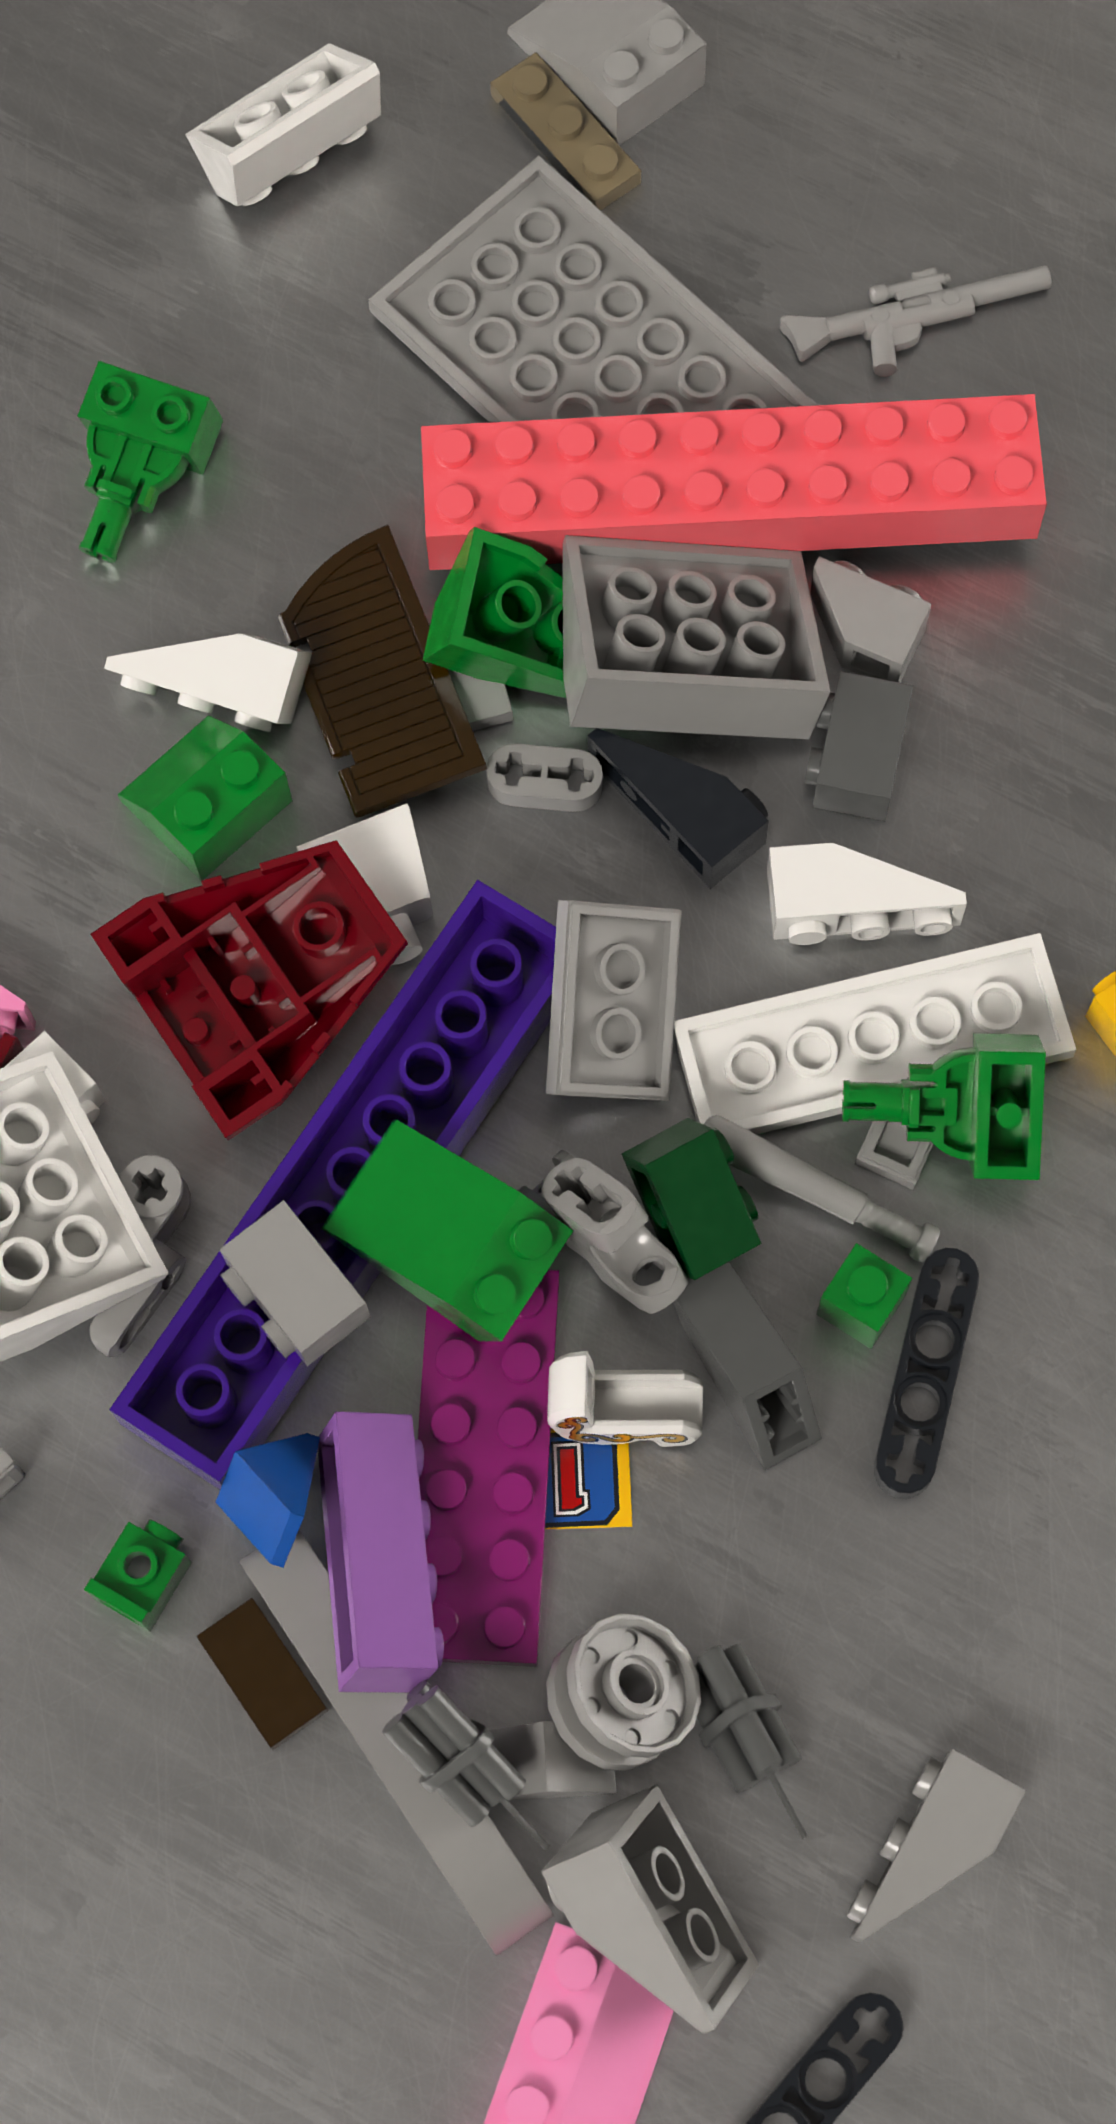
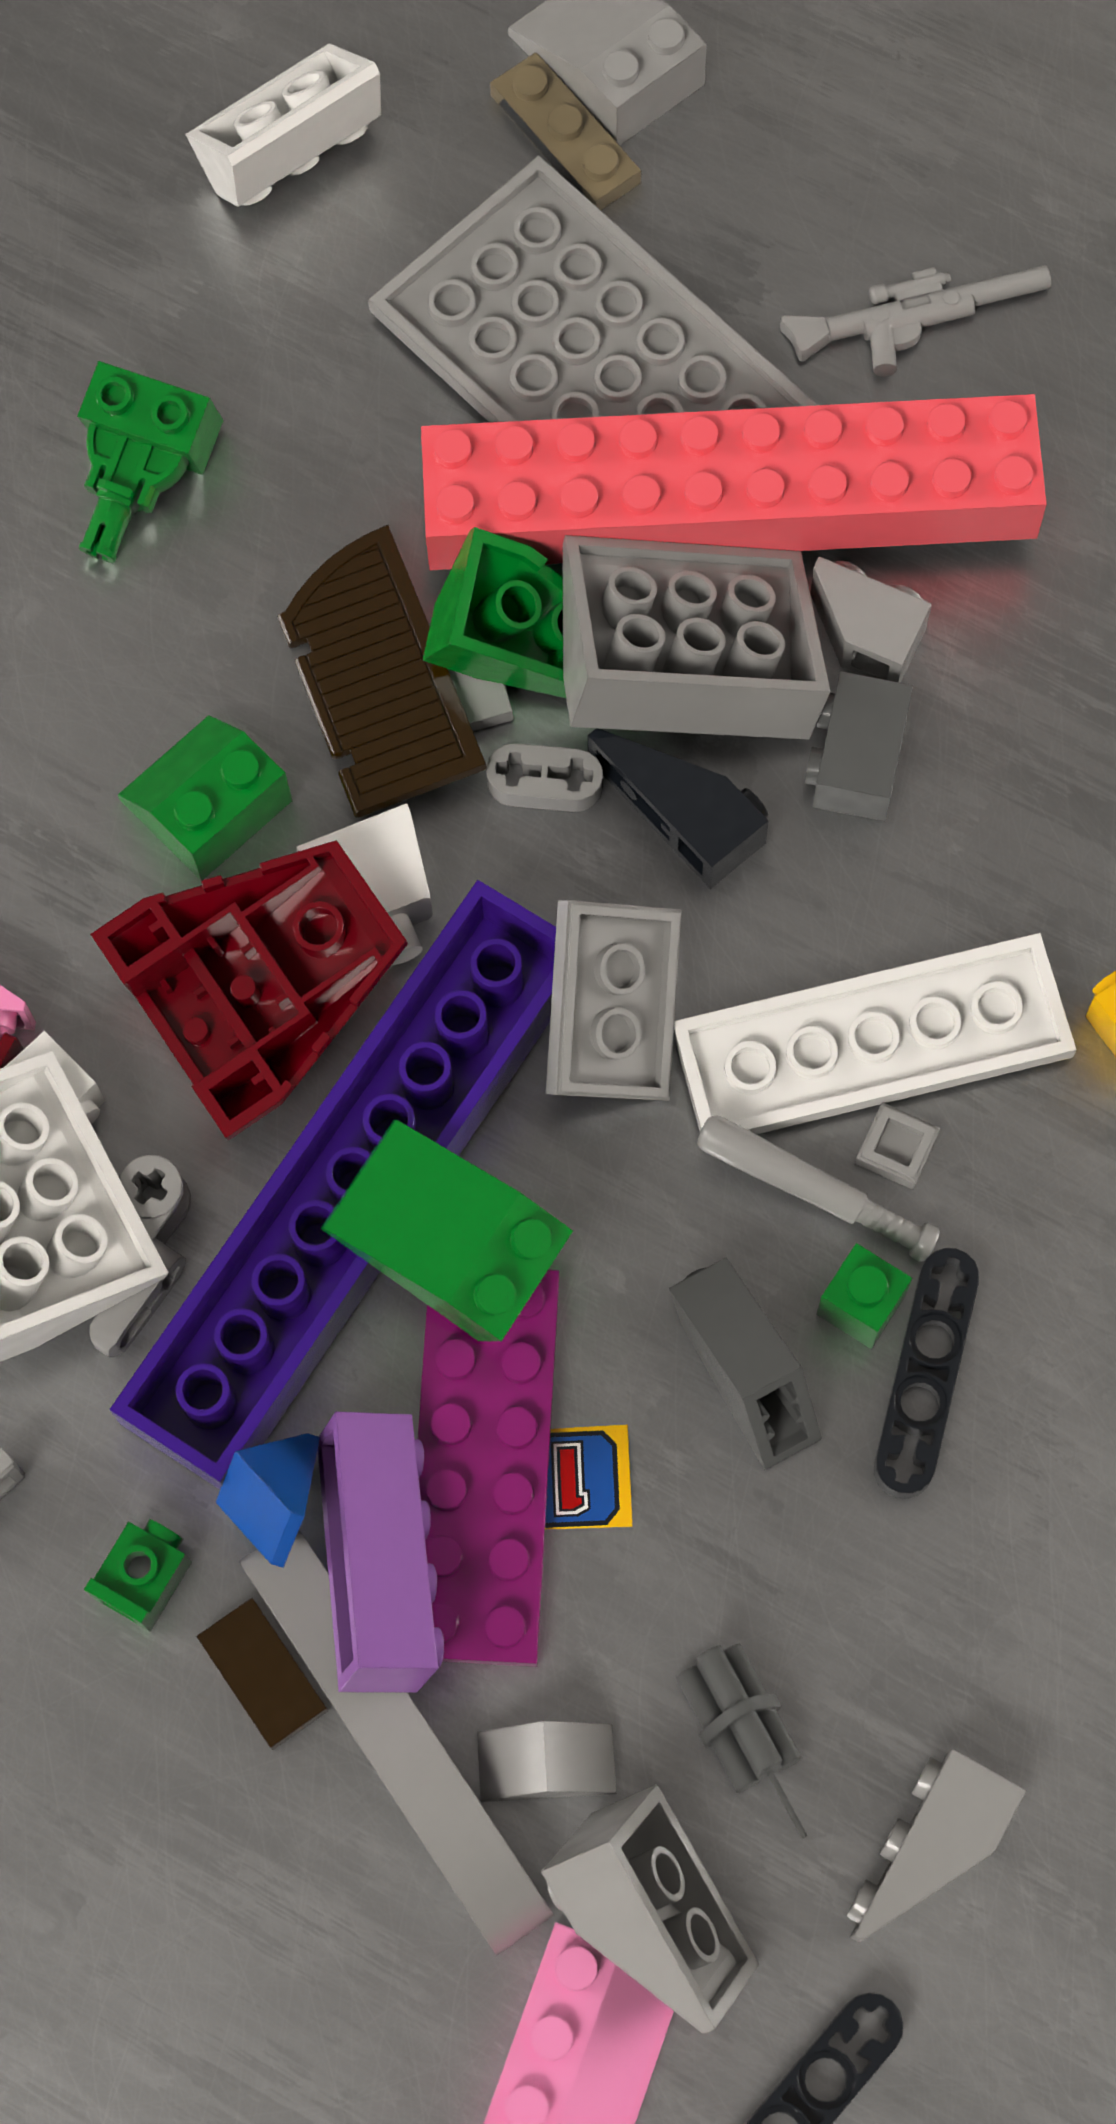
(233, 671): white slope -> none
(294, 1284): light grey brick -> none
(456, 1756): dark grey piece -> none
(595, 1713): light grey wheel -> none
(609, 1230): light grey piece -> none
(623, 1404): white animal -> none
(693, 1196): dark green brick -> none
(841, 892): white slope -> none
(969, 1104): green brick -> none

